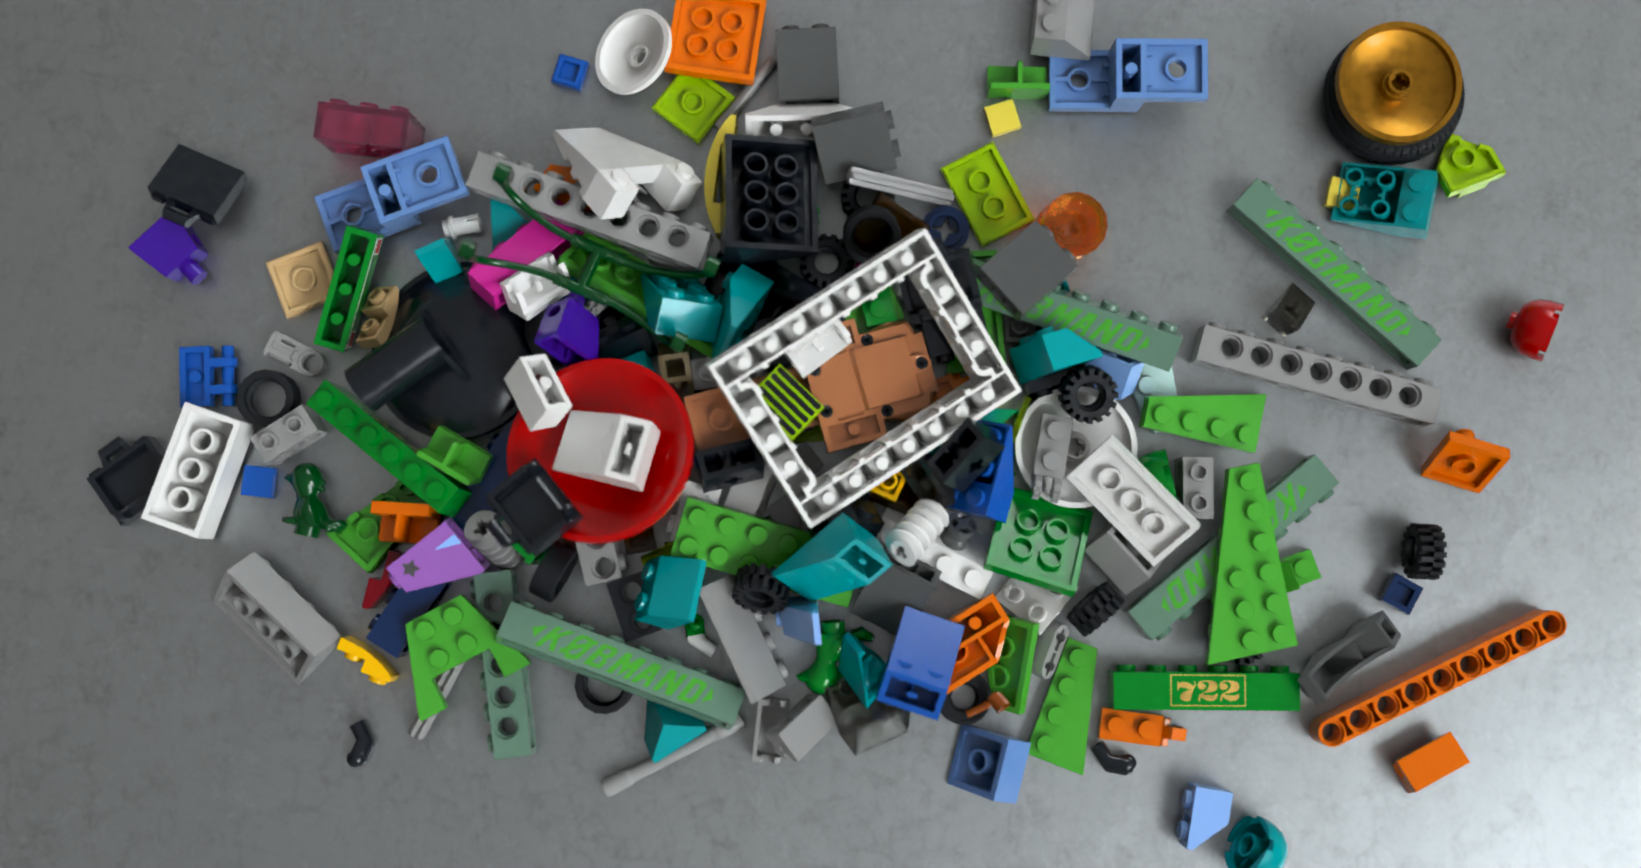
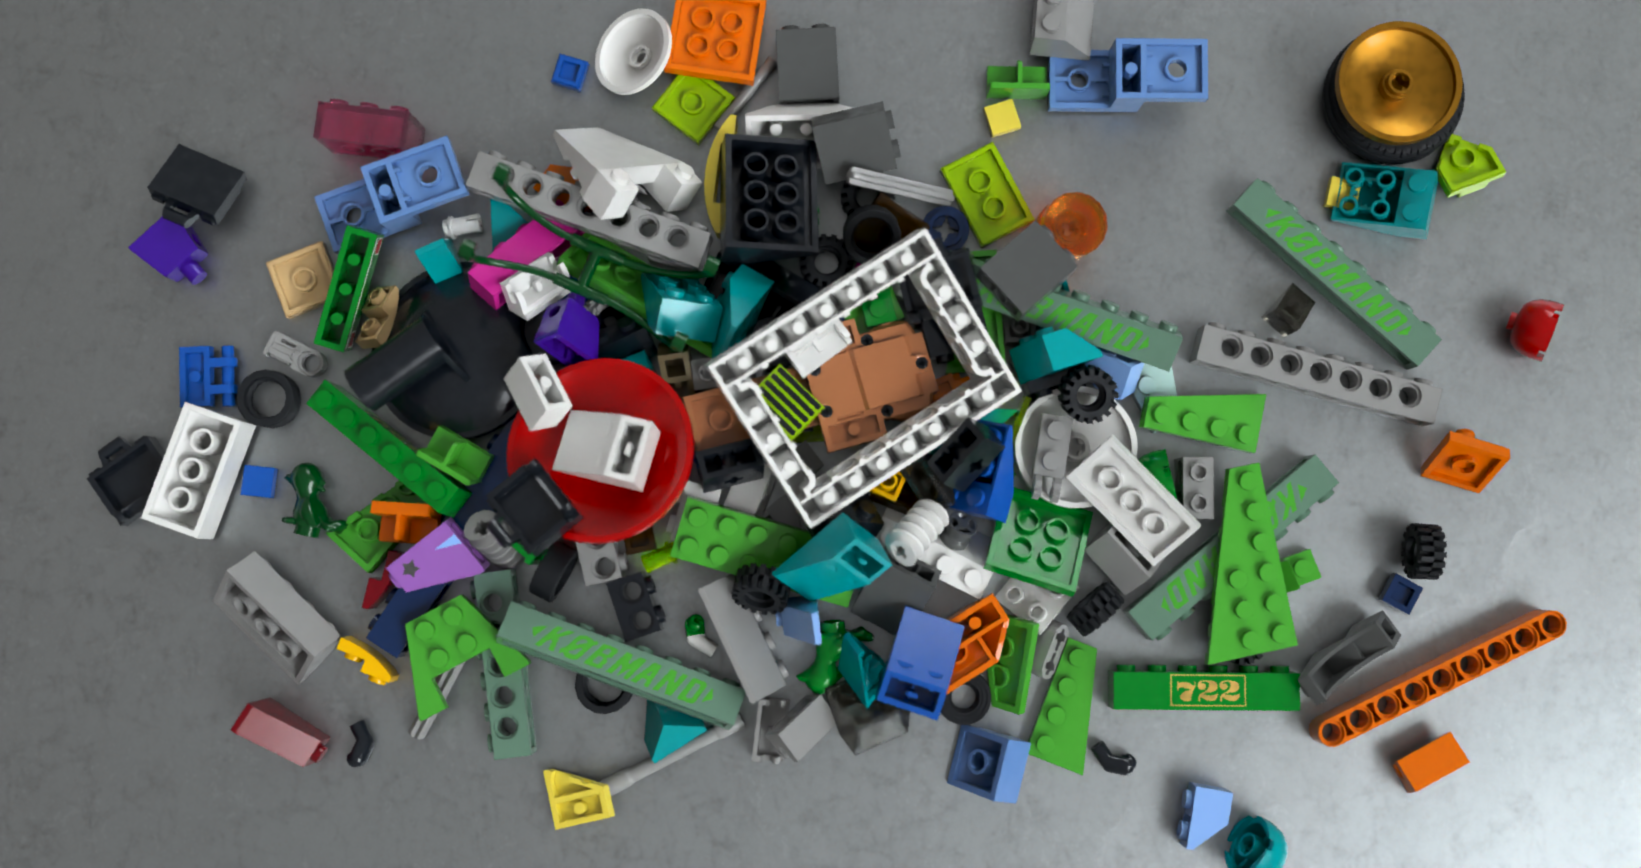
(281, 732): none -> slope
(289, 435): light grey brick -> none
(576, 799): none -> light yellow wing
(670, 591): teal slope -> none
(996, 700): dark orange hand -> none
(1138, 727): orange hinge -> none

